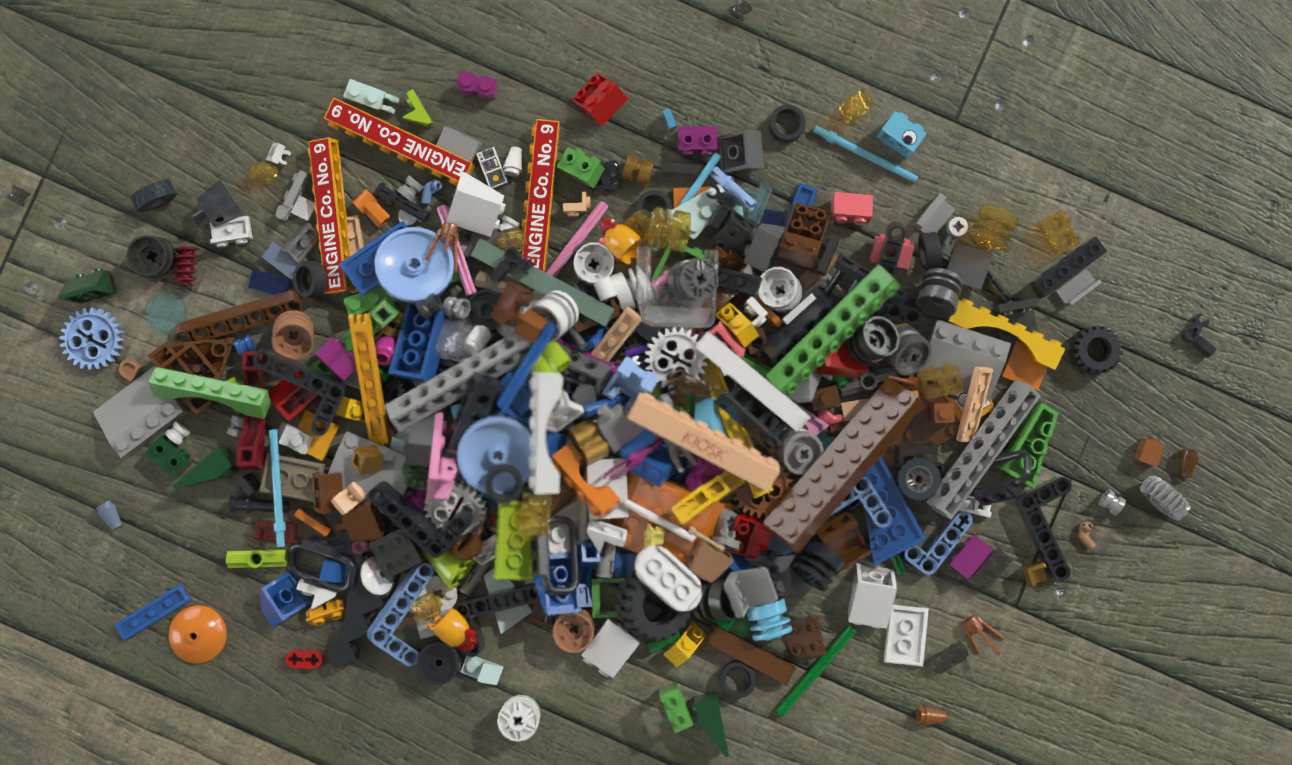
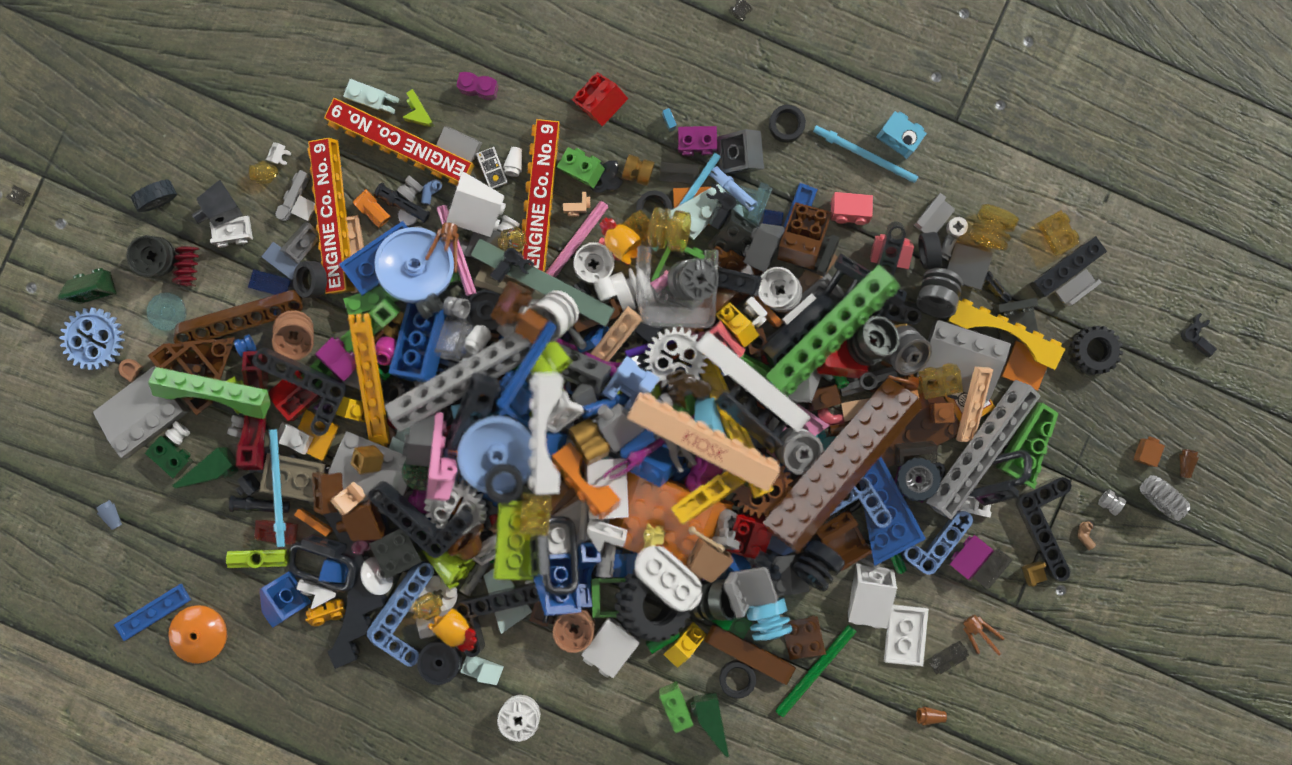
(300, 653): red beam -> none
(659, 520): white bar -> none
(856, 106): clear yellow brick -> none

